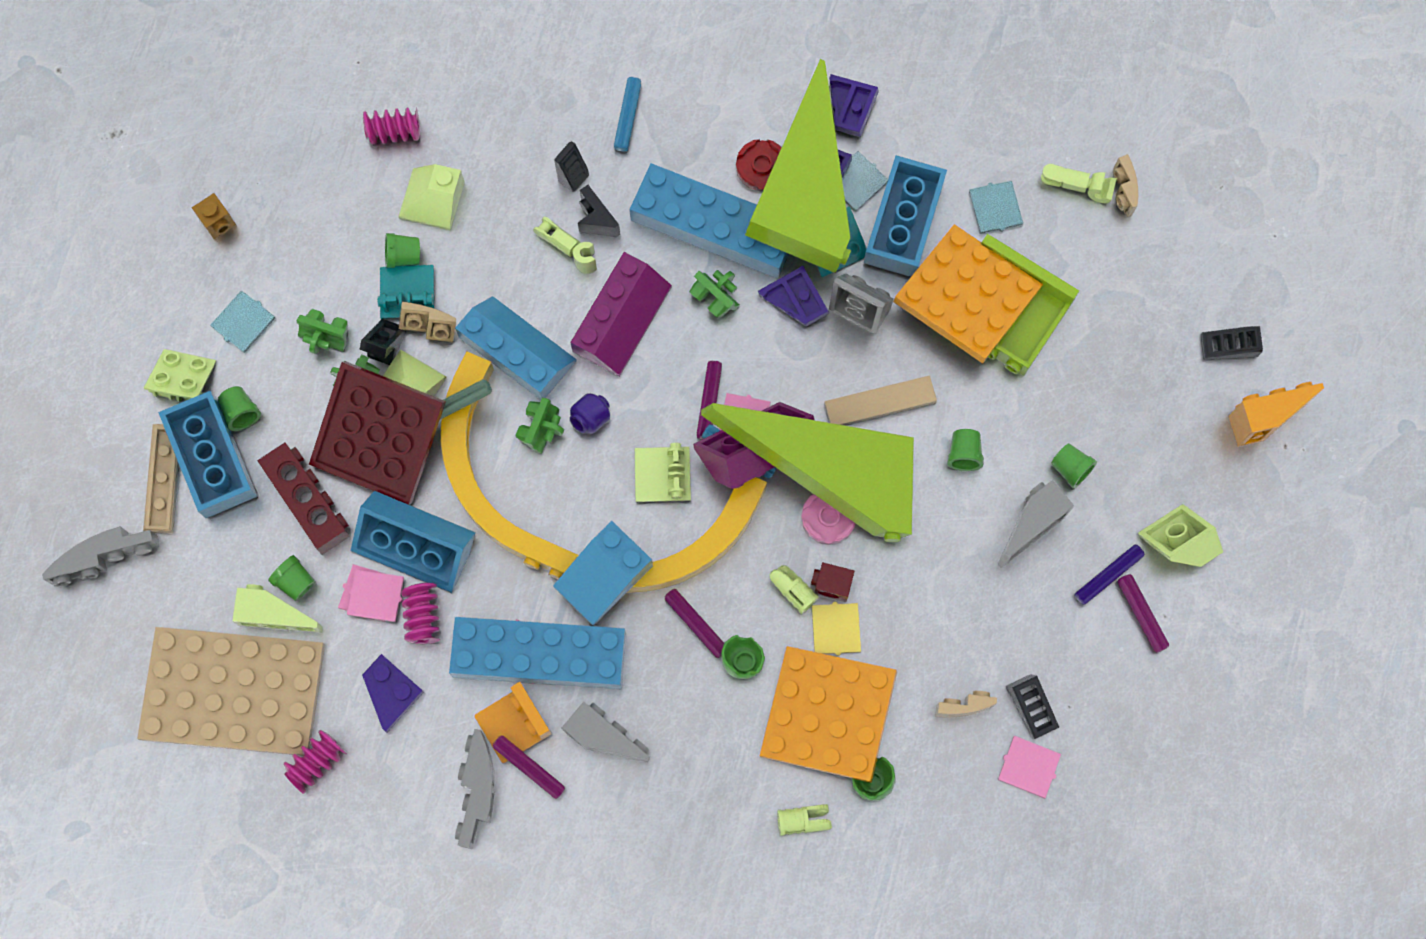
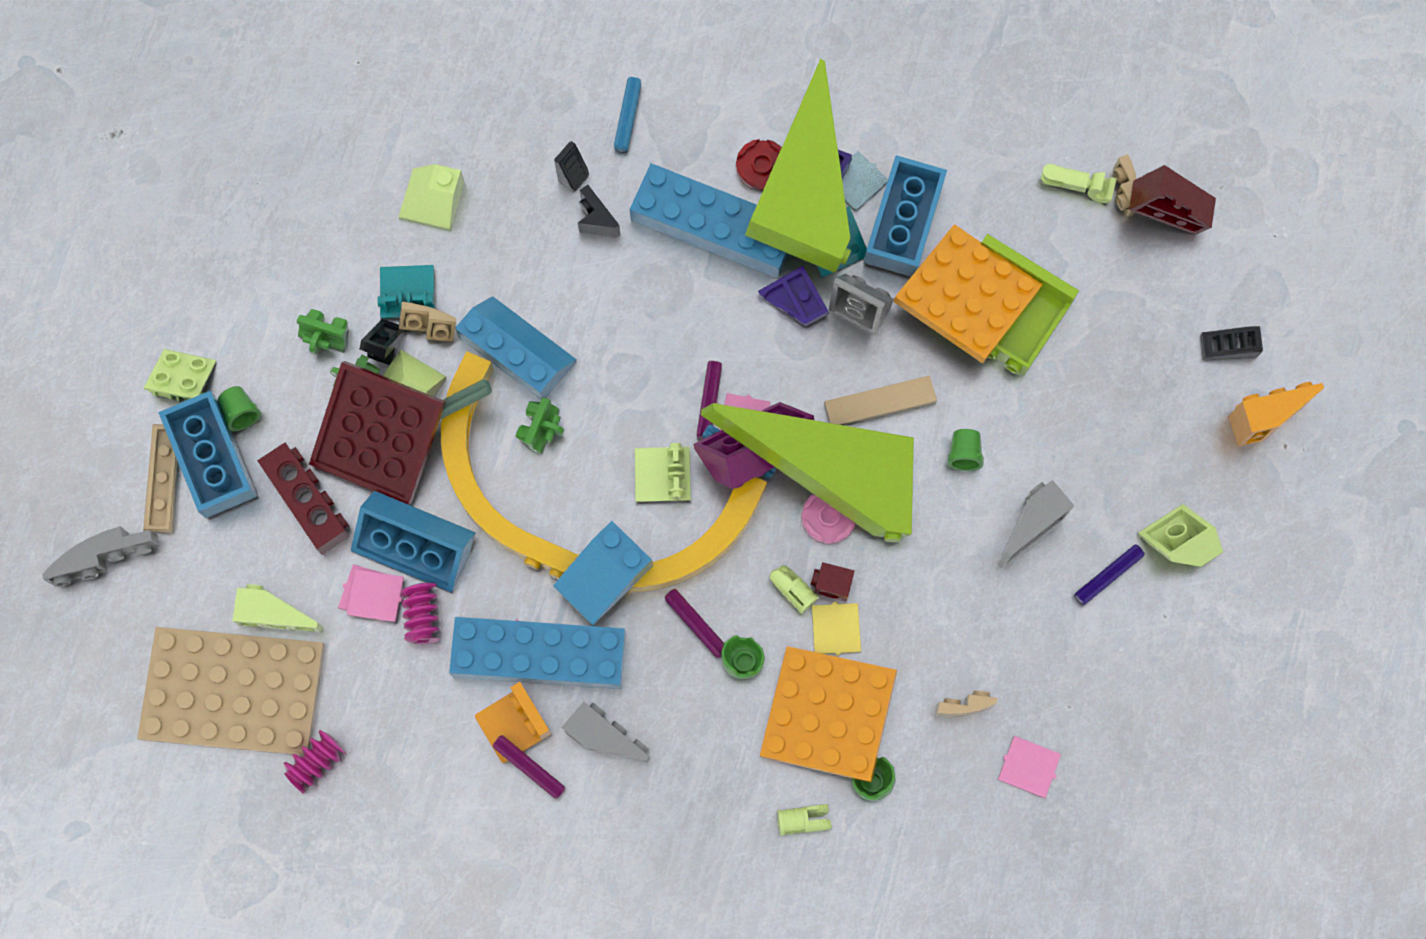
(213, 216): pearl gold brick -> none
(242, 321): clear light blue piece -> none
(292, 578): bright green piece -> none
(390, 691): dark purple wing -> none
(391, 126): dark pink piece -> none
(401, 250): bright green piece -> none
(479, 777): light grey slope -> none
(568, 245): yellowish green piece -> none
(589, 413): dark purple head -> none
(620, 314): magenta slope -> none
(723, 300): bright green hips -> none
(851, 104): dark purple wing -> none
(996, 207): clear light blue piece -> none
(1042, 701): black slope -> none
(1073, 465): bright green piece -> none
(1143, 613): magenta axle -> none
(1172, 200): none -> dark red wedge

